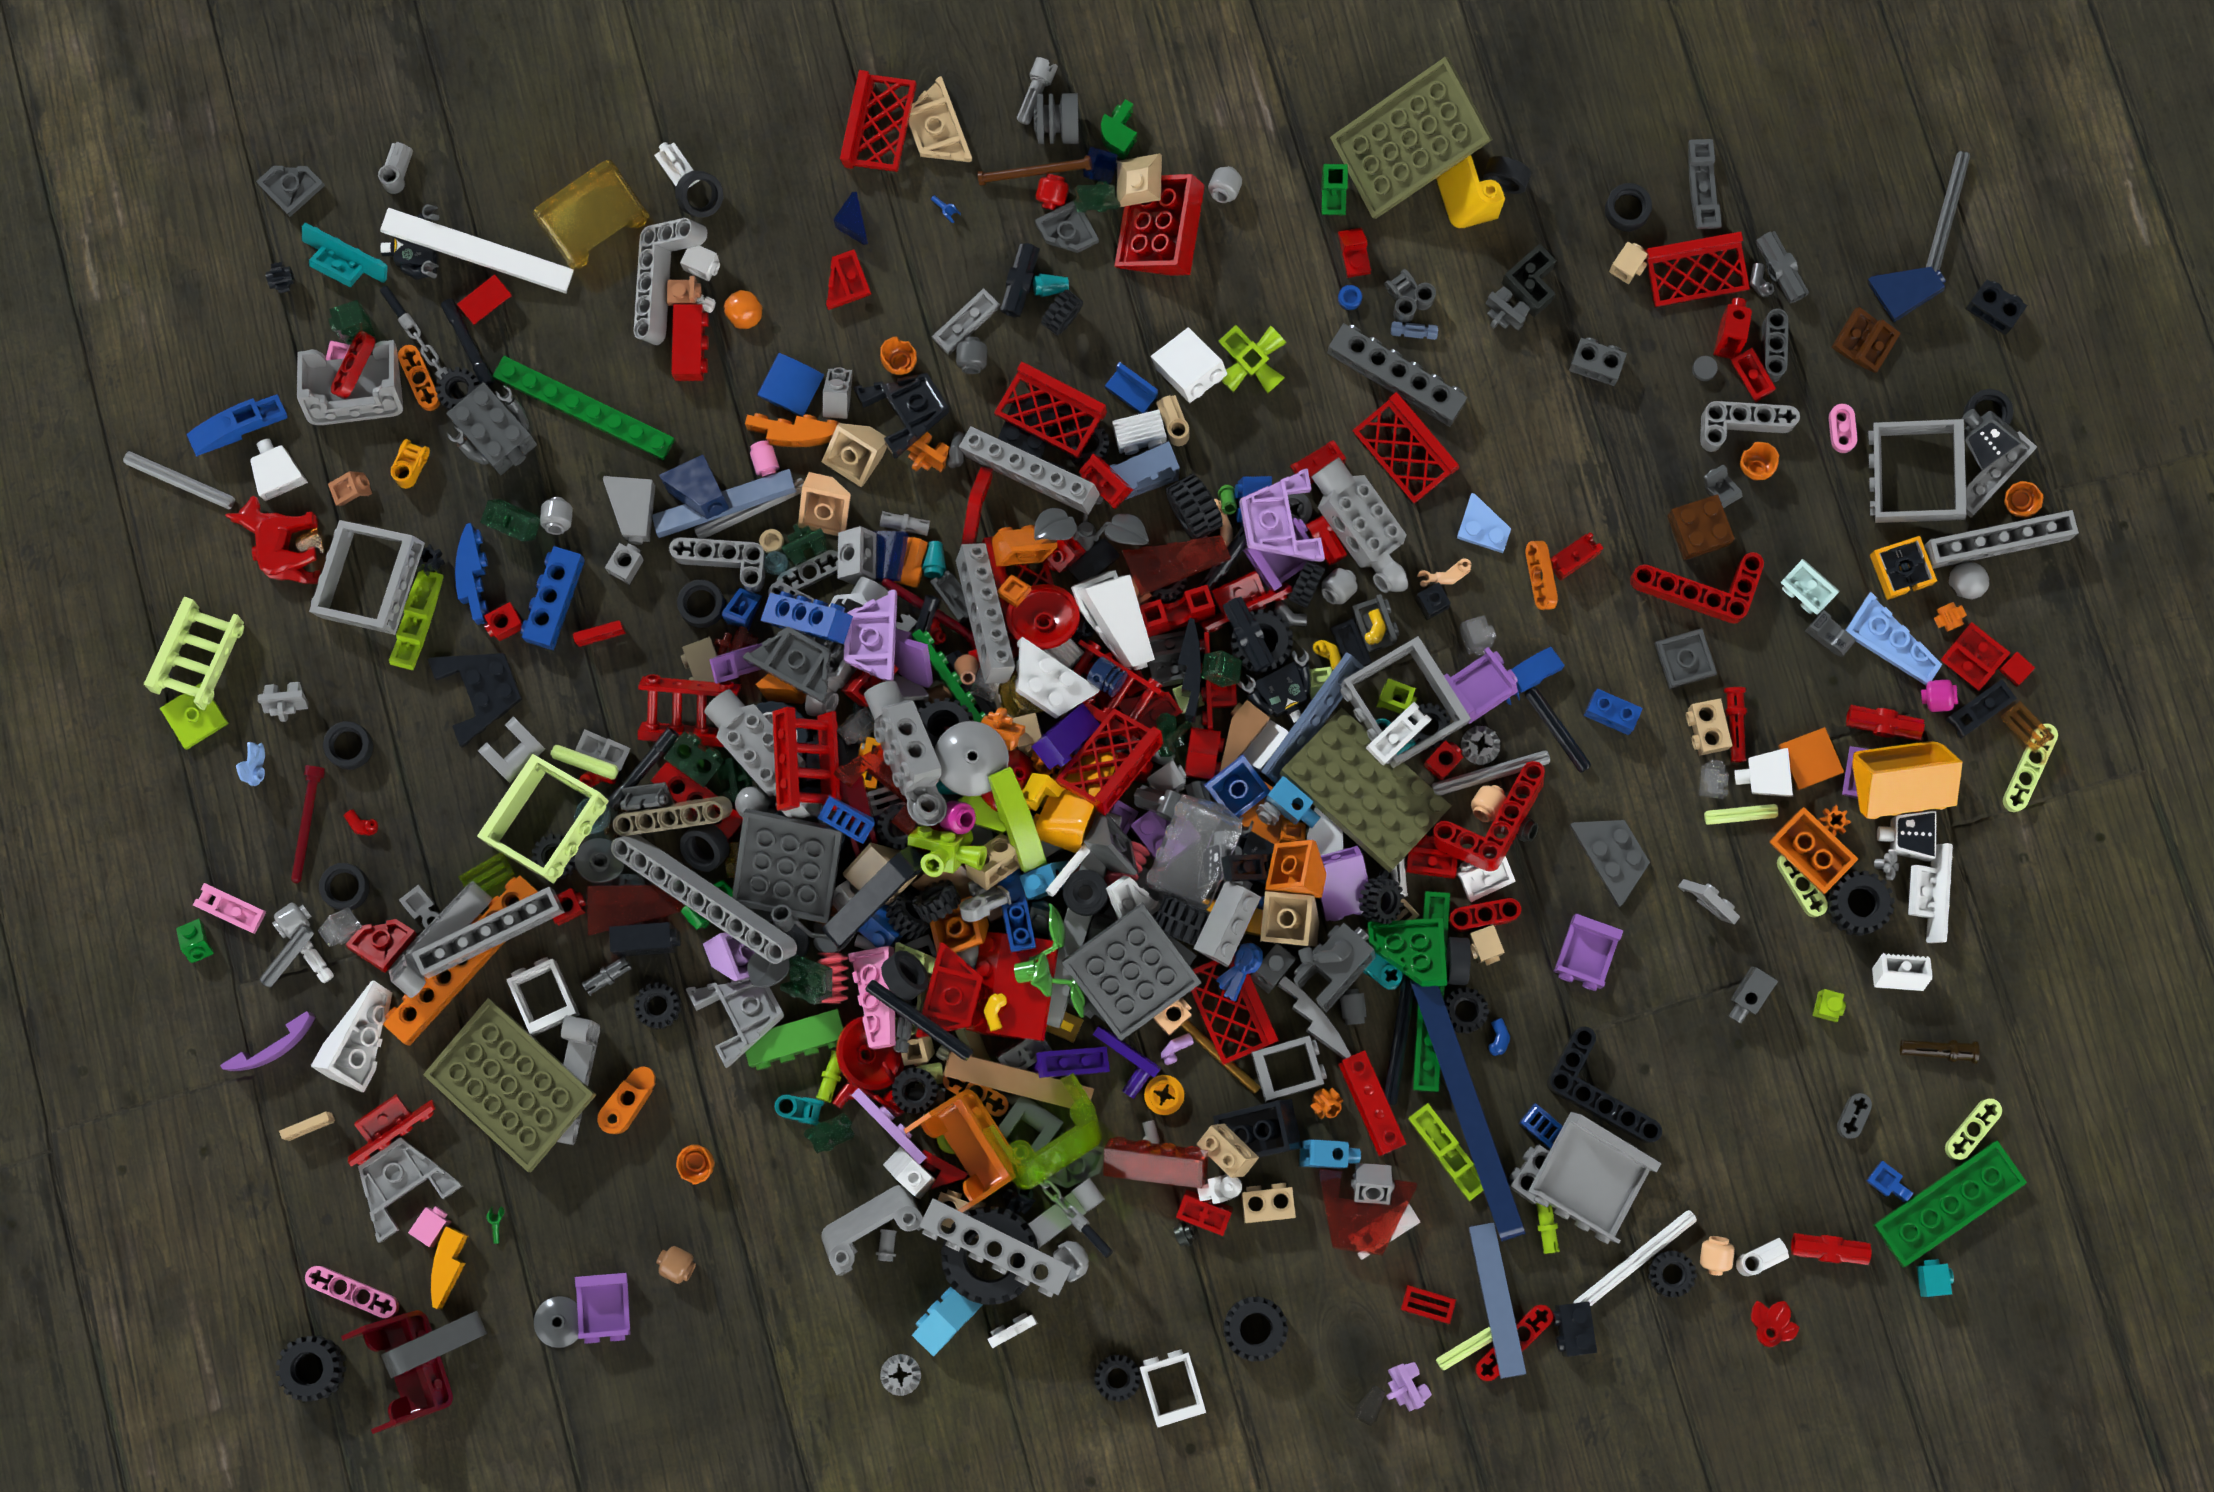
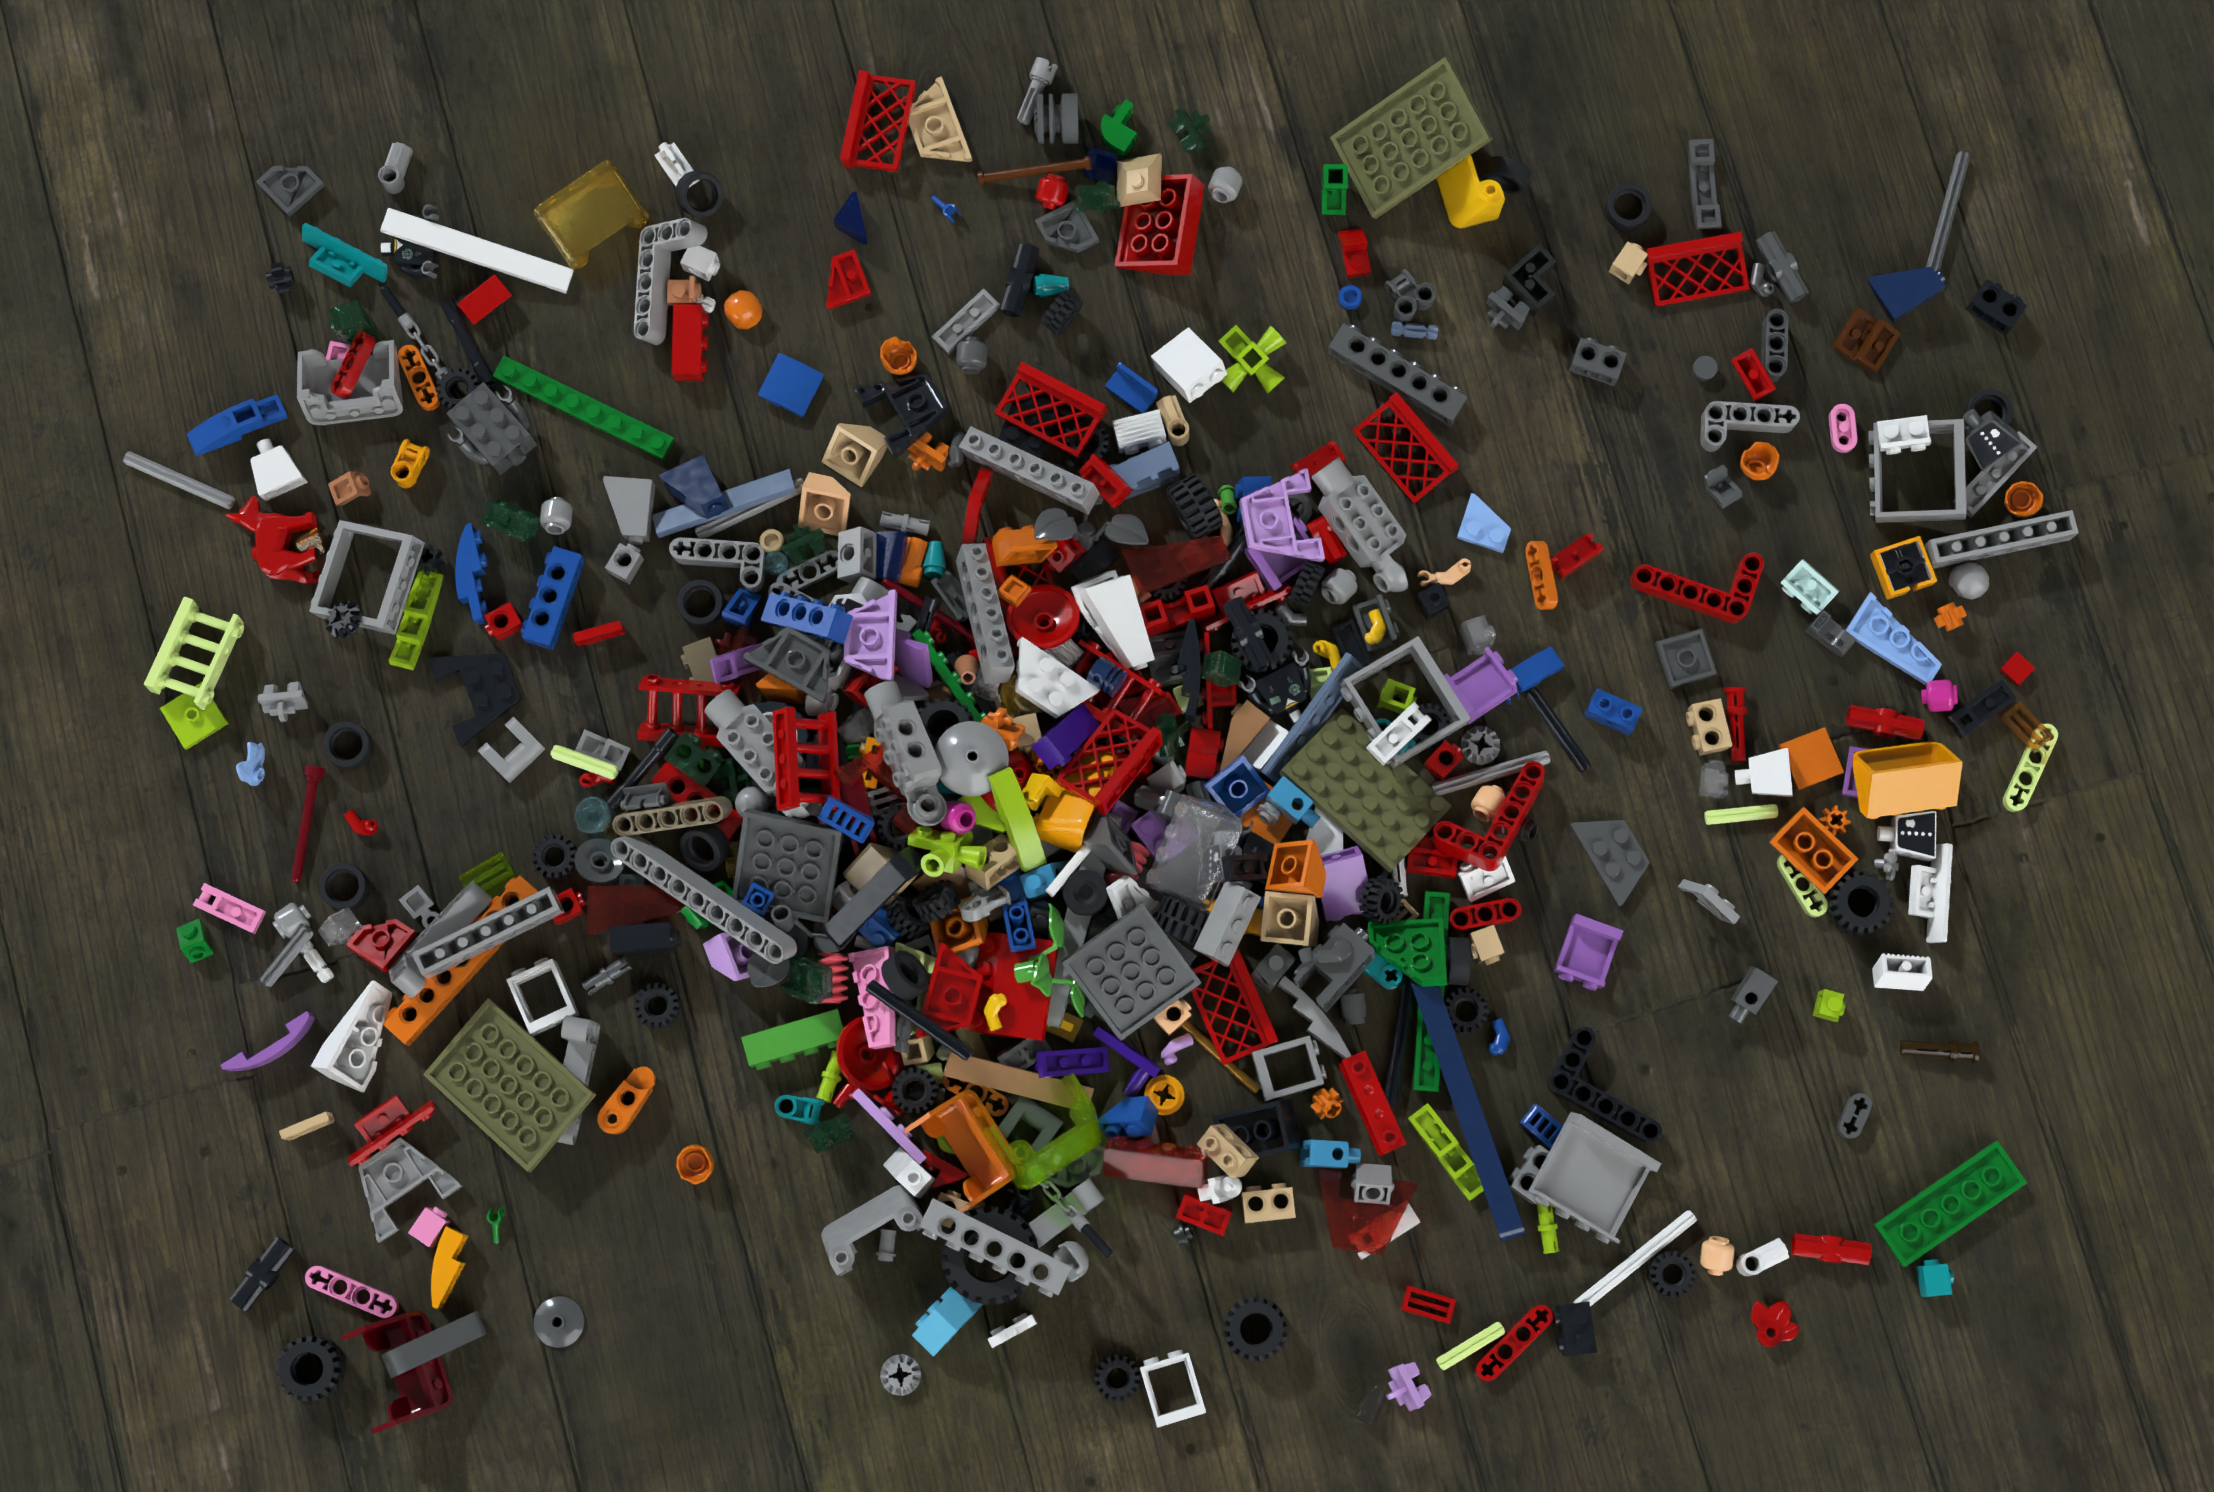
(262, 1274): none -> black piece
(351, 619): none -> black gear
(515, 800): yellowish green window -> none
(603, 1307): medium lavender panel -> none
(676, 1264): medium nougat head -> none
(749, 1008): light grey wing -> none
(758, 899): none -> blue slope
(764, 458): bright pink brick -> none
(804, 433): orange slope -> none
(837, 393): light grey slope -> none
(852, 751): none -> green hand
(1130, 1118): none -> blue slope
(1194, 139): none -> clear green hips
(1247, 960): blue piece -> none
(1290, 832): orange slope -> none
(1497, 1300): sand blue tile -> none
(1700, 527): reddish brown brick -> none
(1733, 329): red torso -> none
(1887, 1180): blue plate -> none
(1903, 433): none -> white bracket
(1975, 656): red slope -> none
(1979, 1110): yellowish green beam -> none

